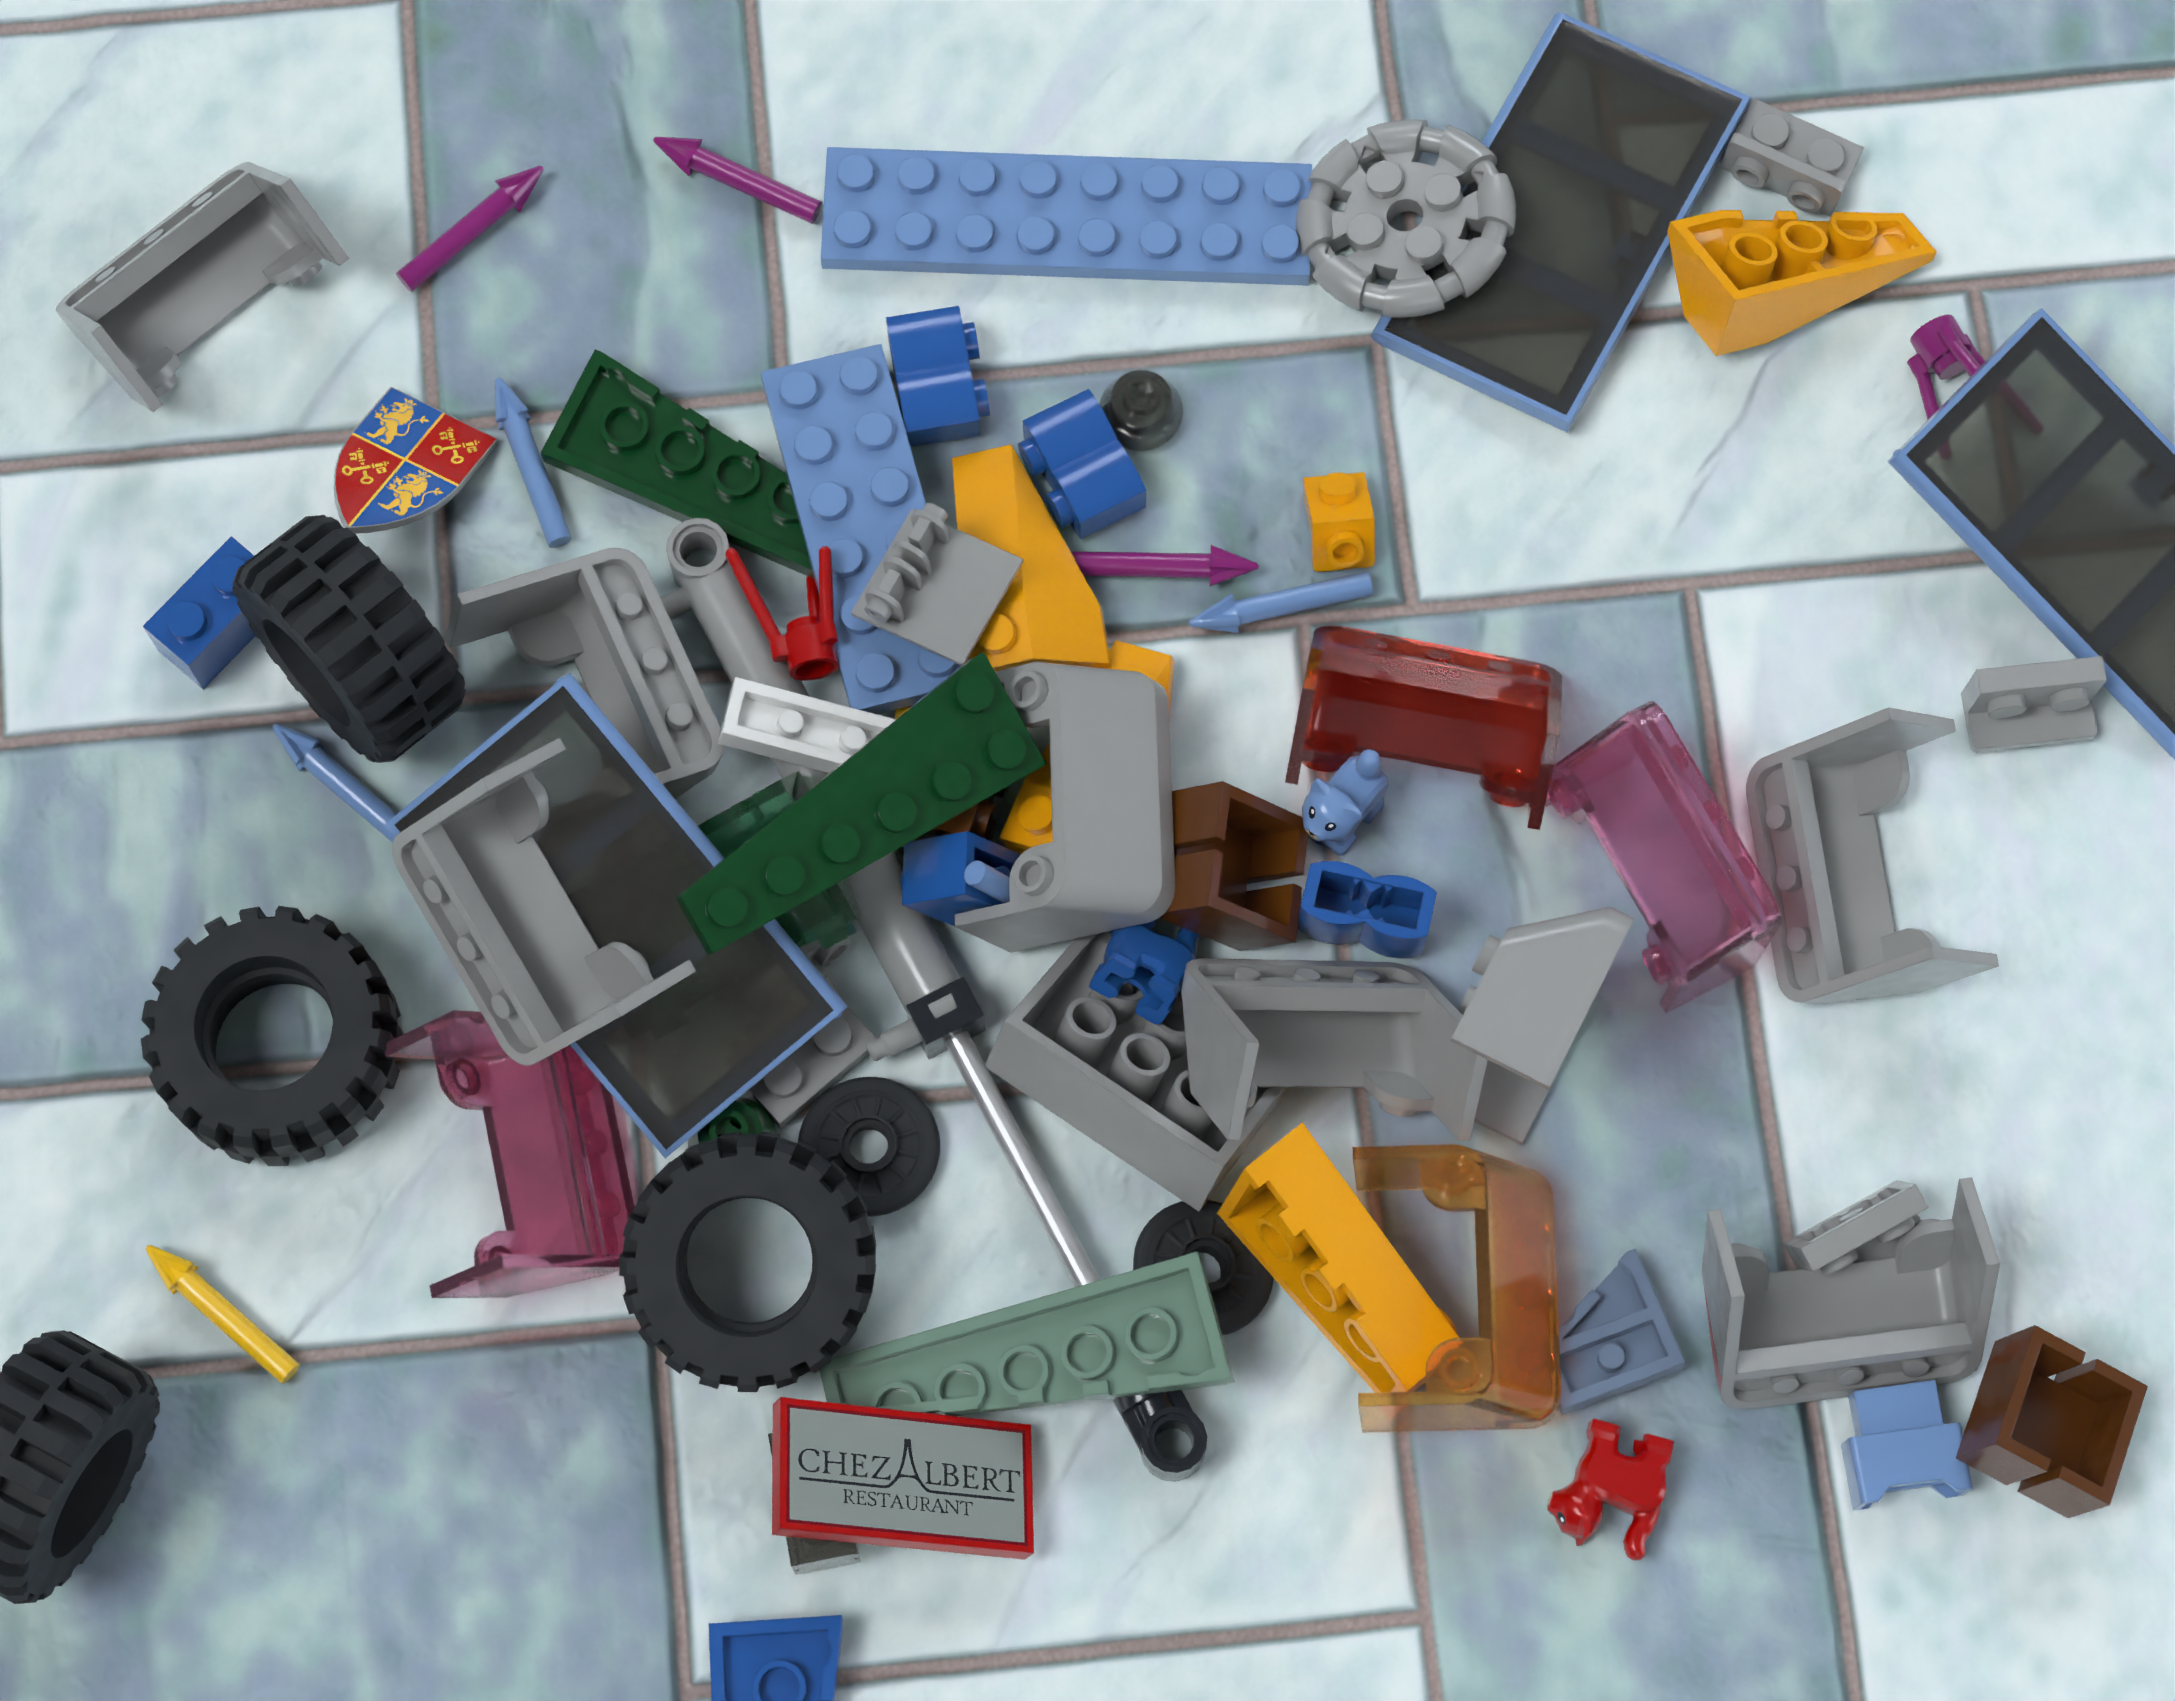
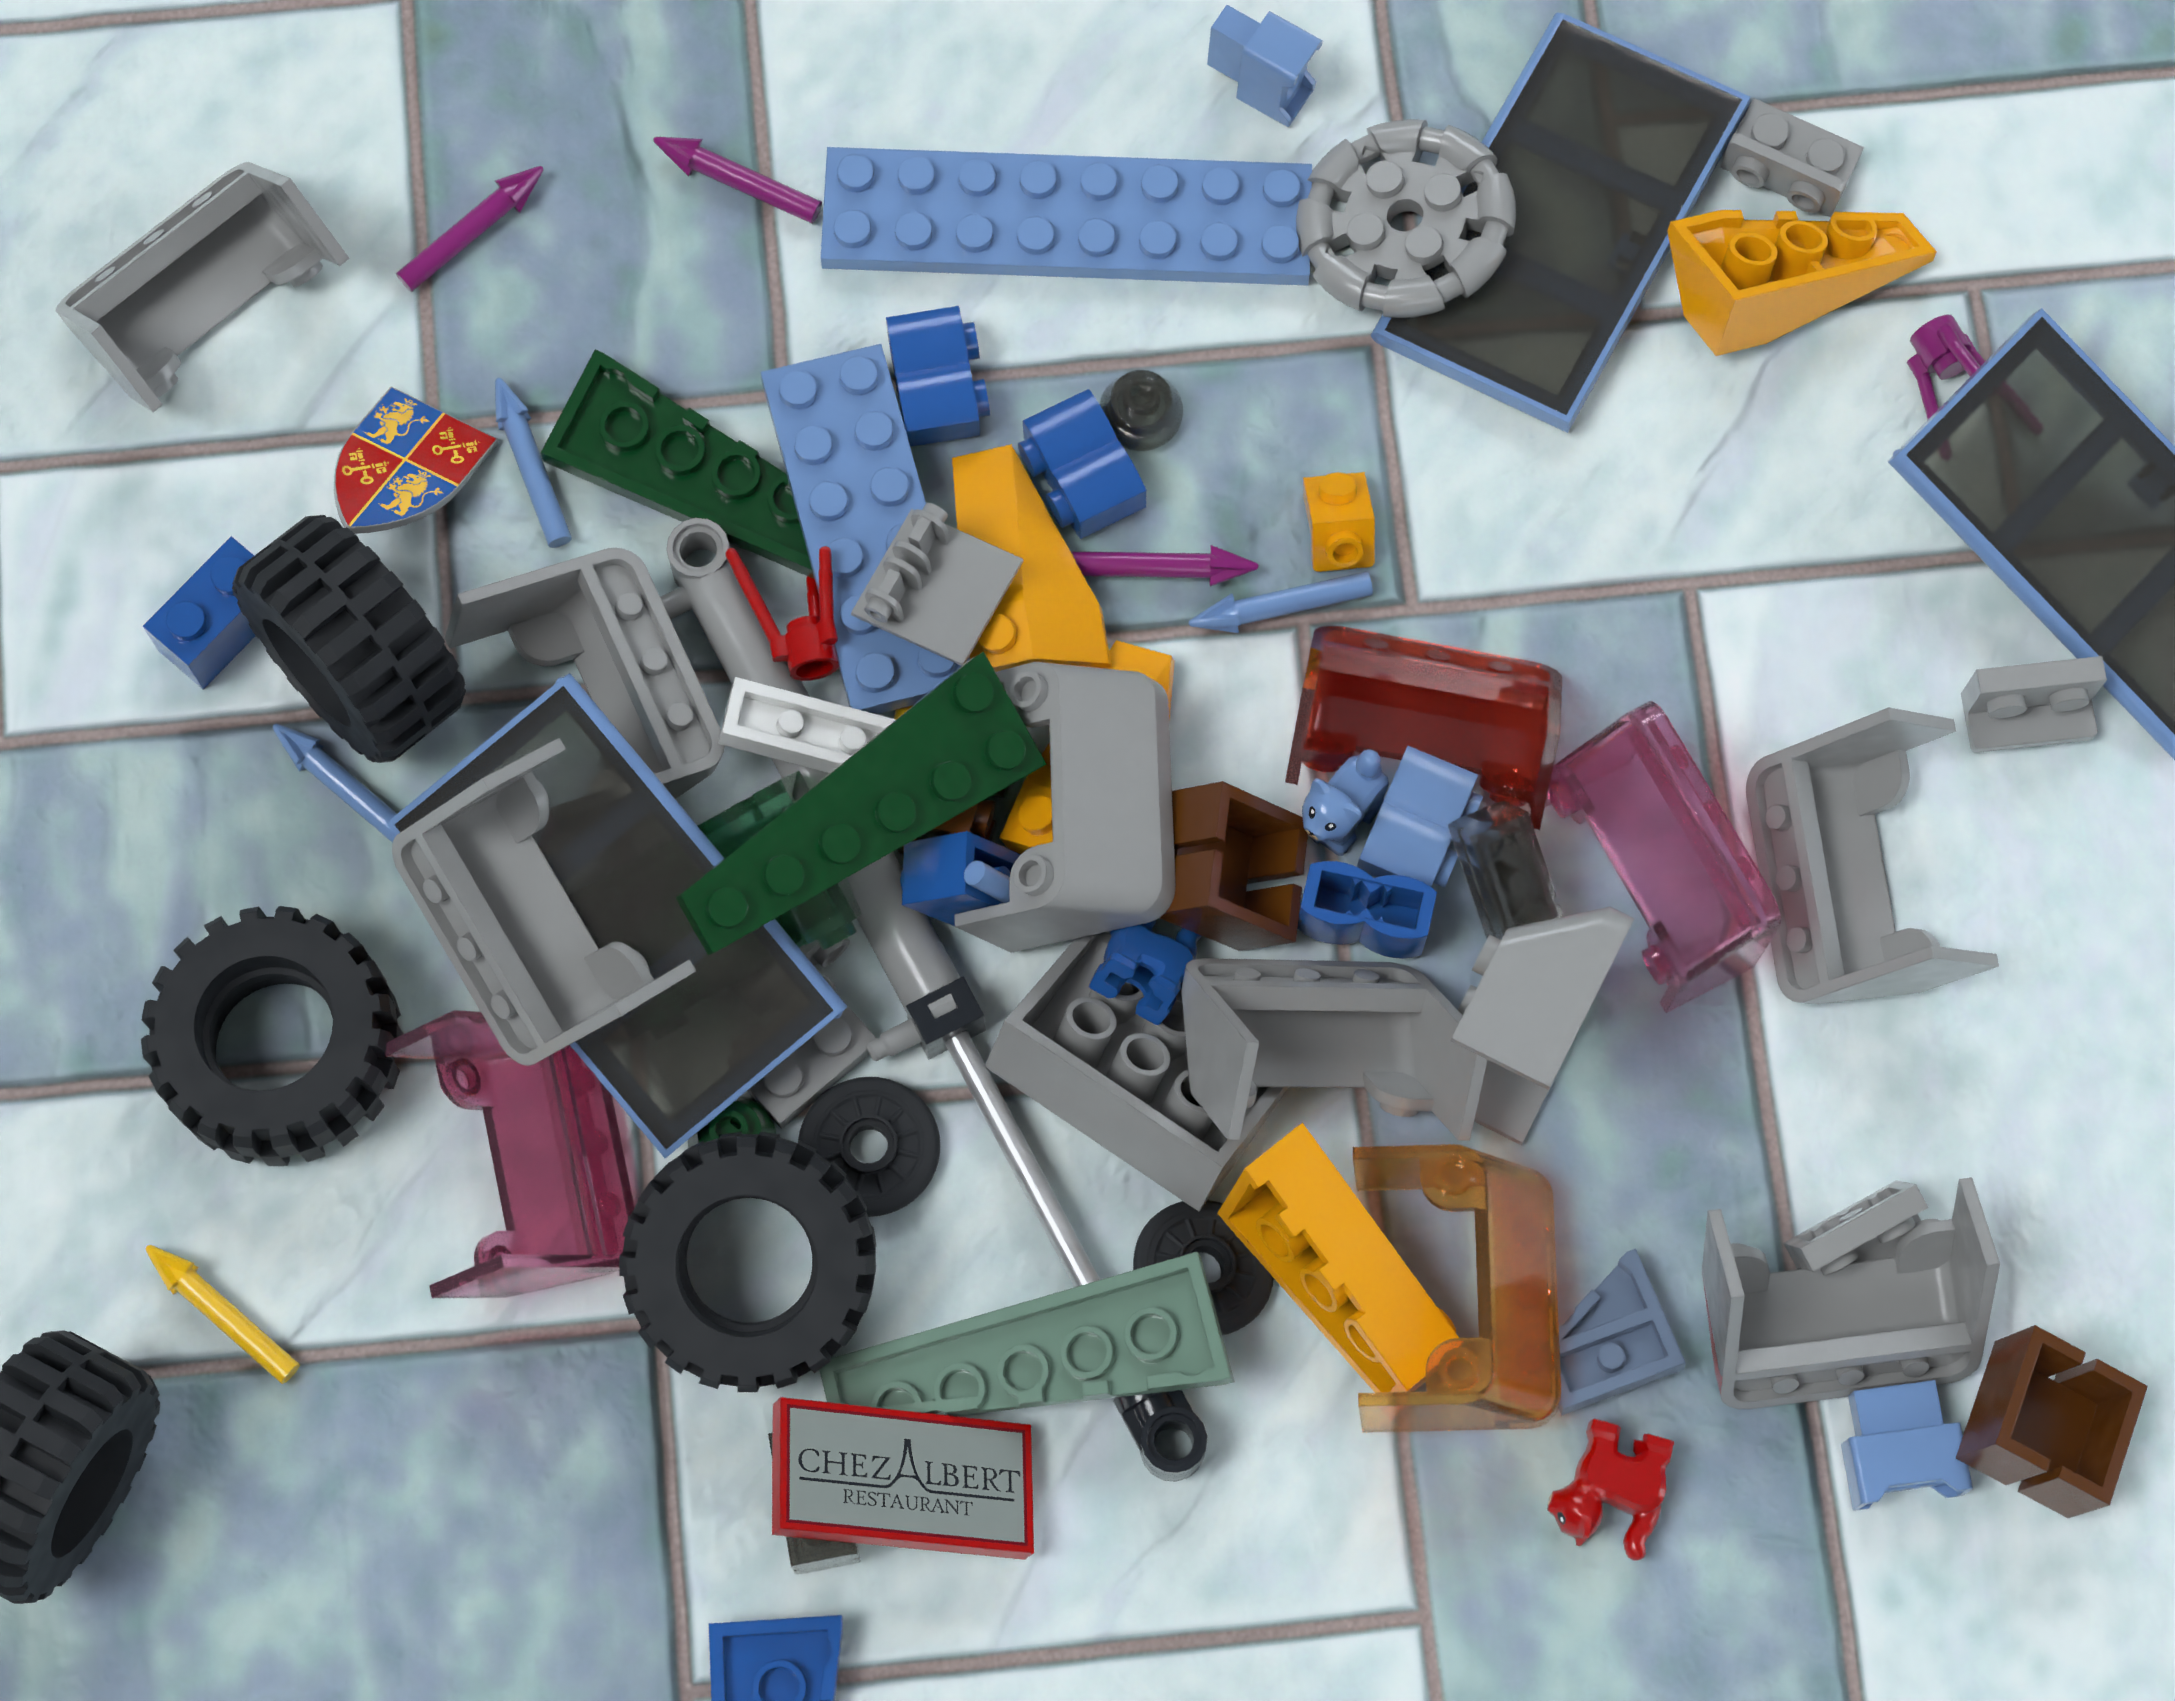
(1265, 61): none -> medium blue piece
(1414, 819): none -> medium blue brick
(1504, 868): none -> clear smoke brick

